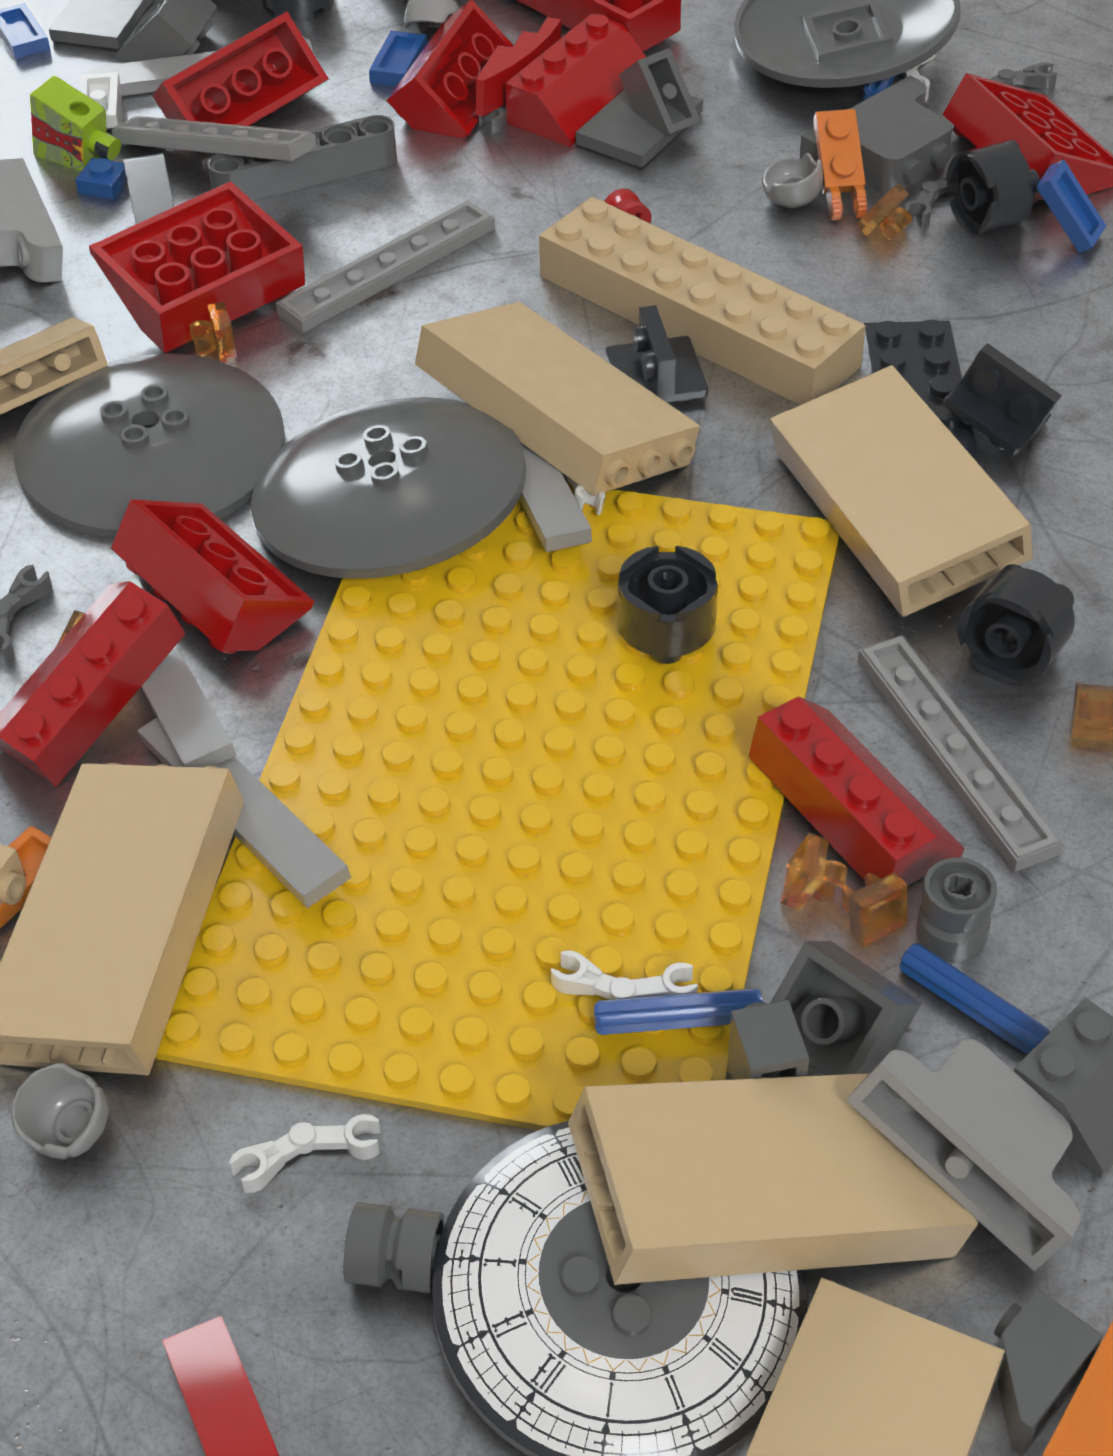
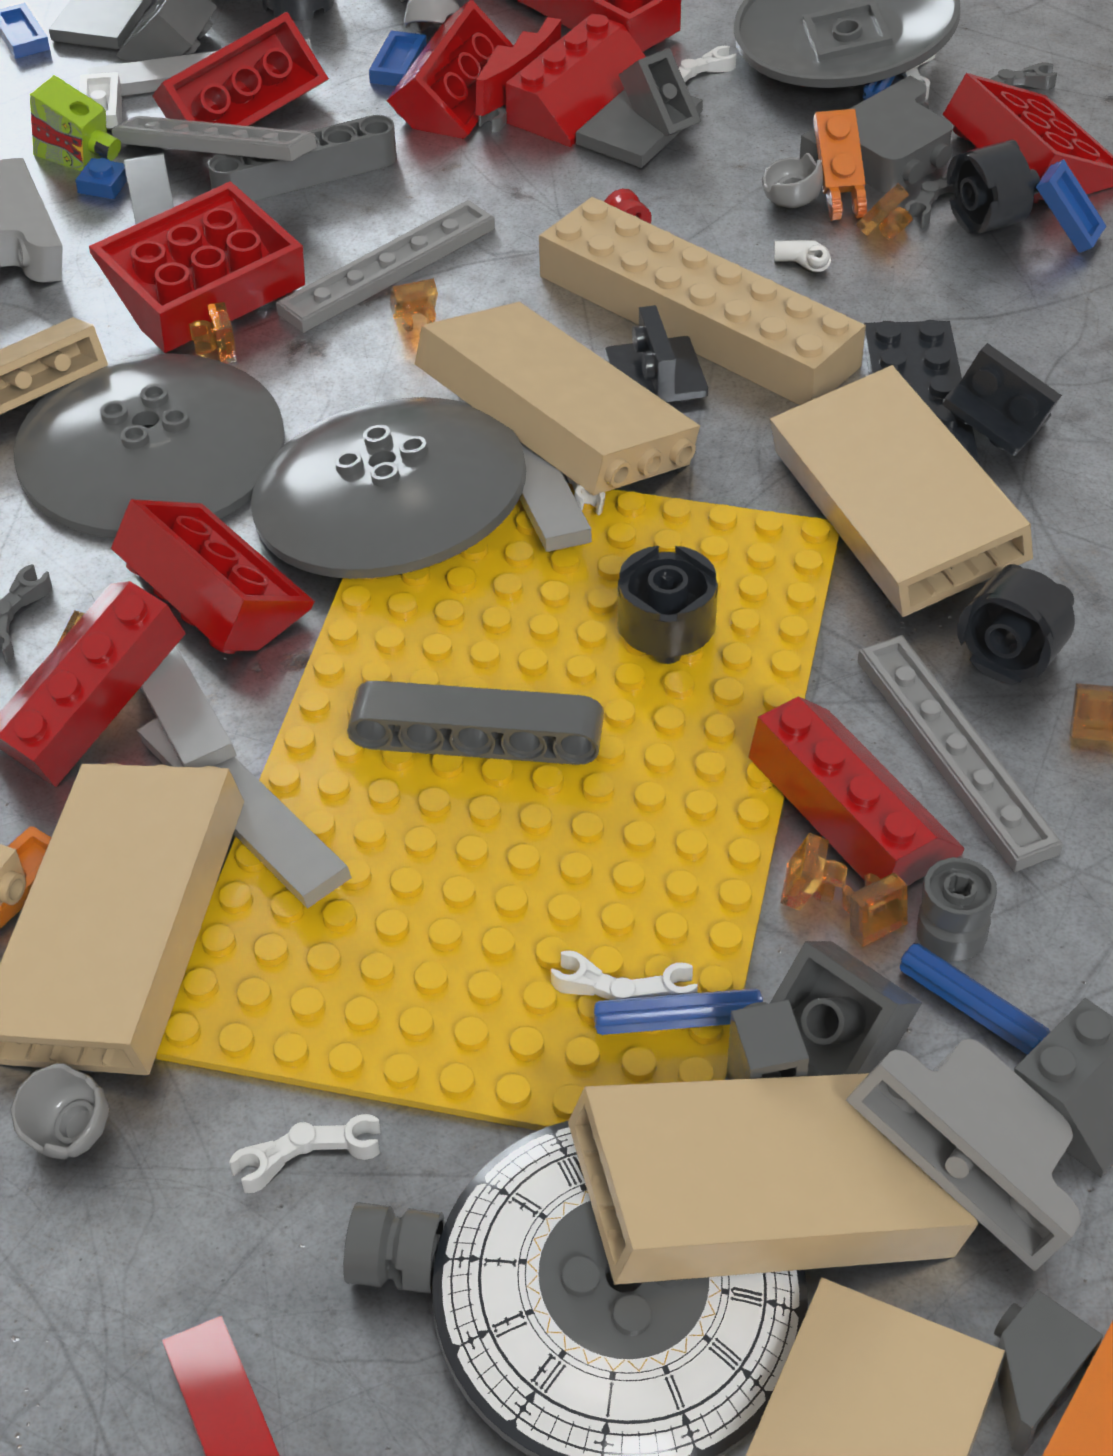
(414, 299): none -> clear orange tile
(476, 722): none -> dark grey beam
(714, 61): none -> white piece
(804, 252): none -> white arm

